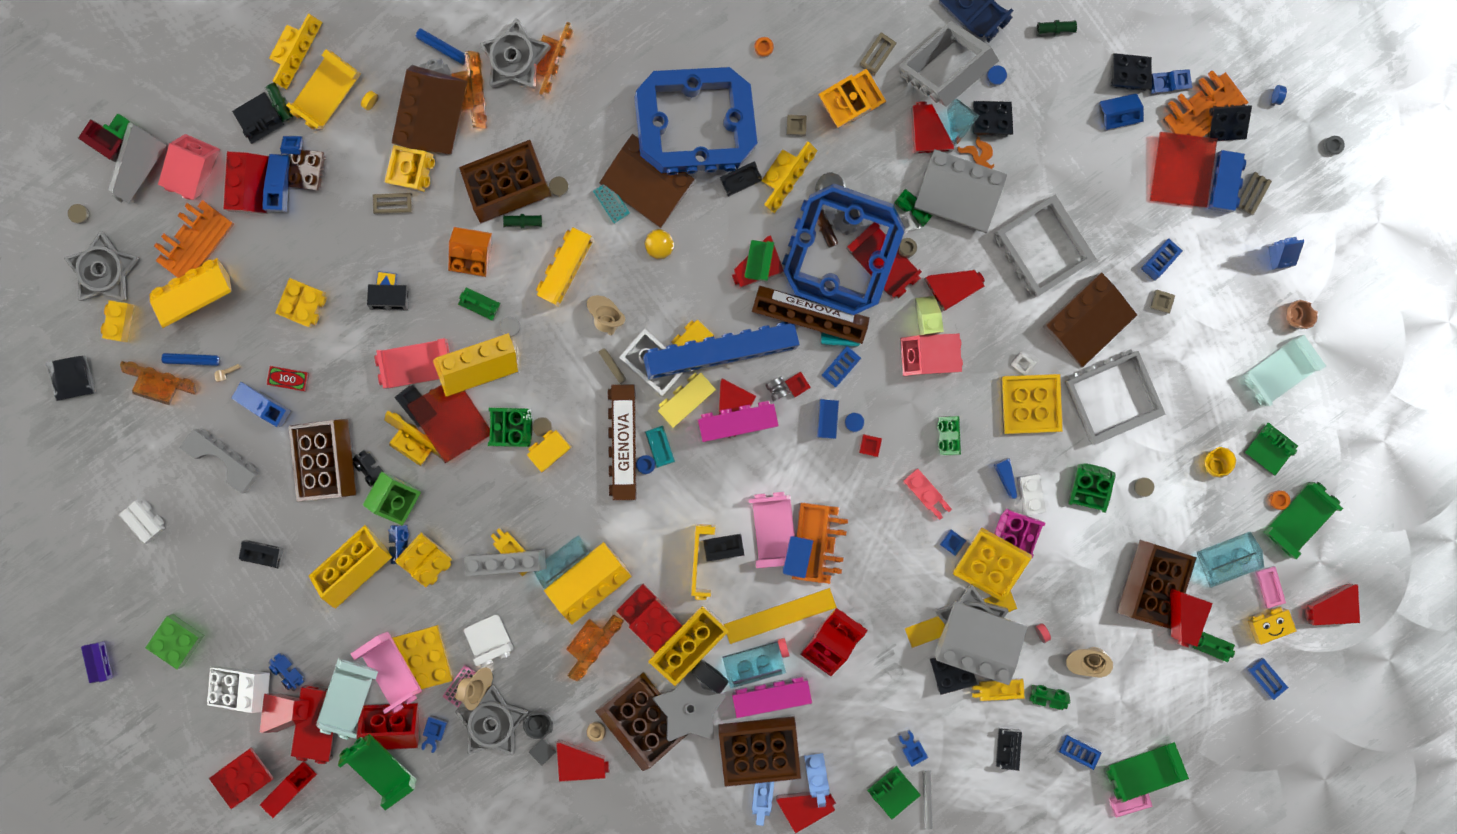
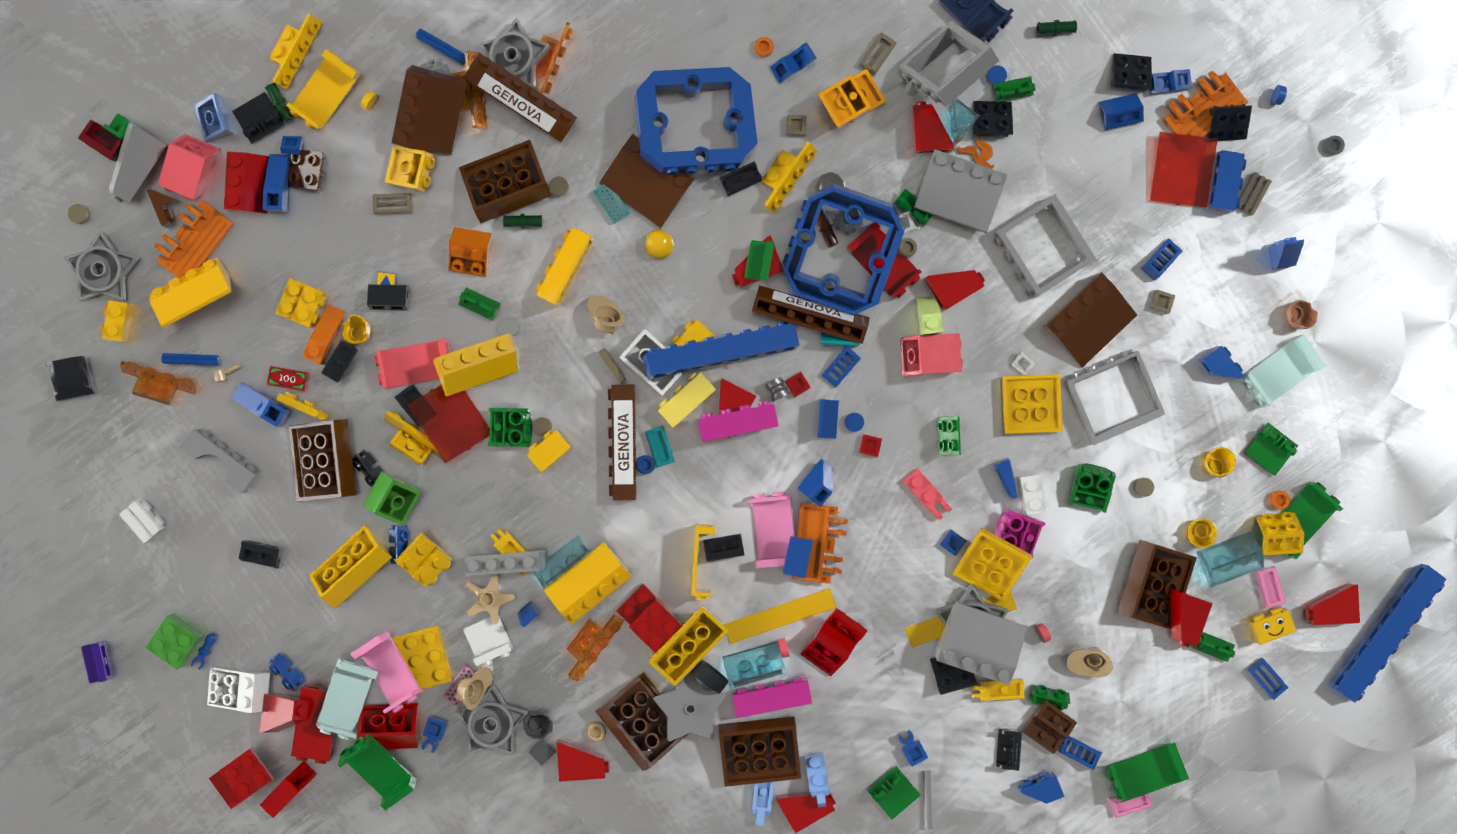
(160, 203): none -> reddish brown slope
(204, 650): none -> blue piece
(213, 118): none -> medium blue slope
(305, 406): none -> yellow hinge
(324, 335): none -> orange slope
(339, 361): none -> black hinge
(356, 330): none -> yellow hair
(488, 598): none -> tan animal
(520, 97): none -> reddish brown brick
(528, 613): none -> blue slope
(793, 63): none -> blue slope
(818, 483): none -> blue slope
(1014, 89): none -> green hinge
(1044, 788): none -> blue slope
(1049, 727): none -> reddish brown slope
(1202, 533): none -> yellow hair
(1219, 363): none -> blue slope
(1281, 533): none -> yellow bracket
(1389, 632): none -> blue brick

